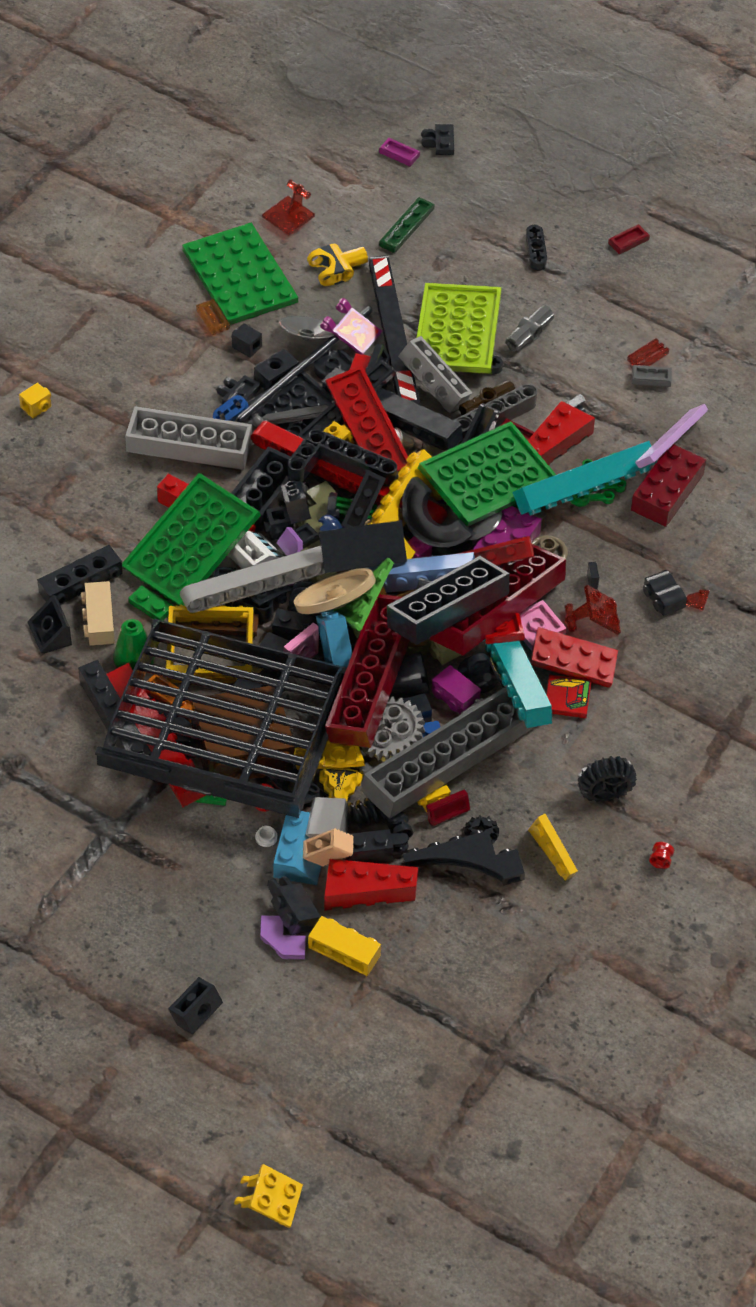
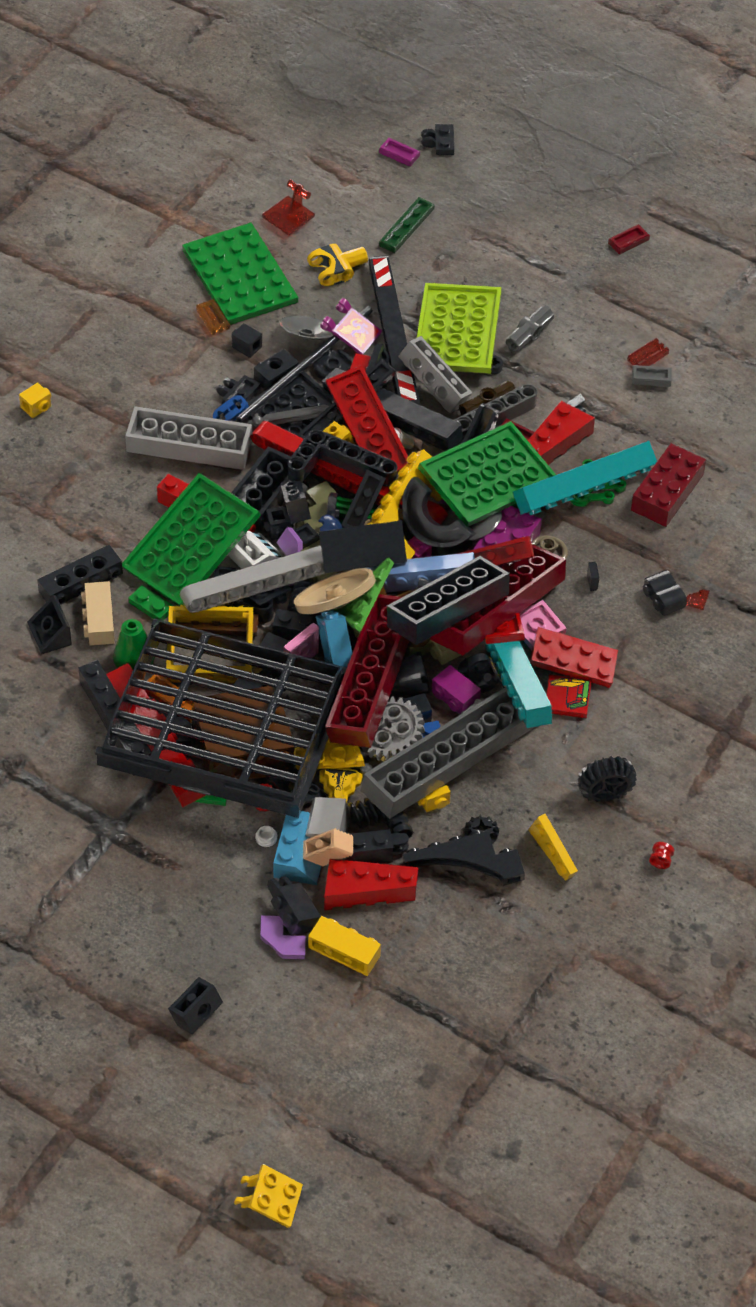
(448, 807): dark red tile -> none
(533, 253): black beam -> none
(598, 608): clear red plate -> none
(671, 436): lavender tile -> none

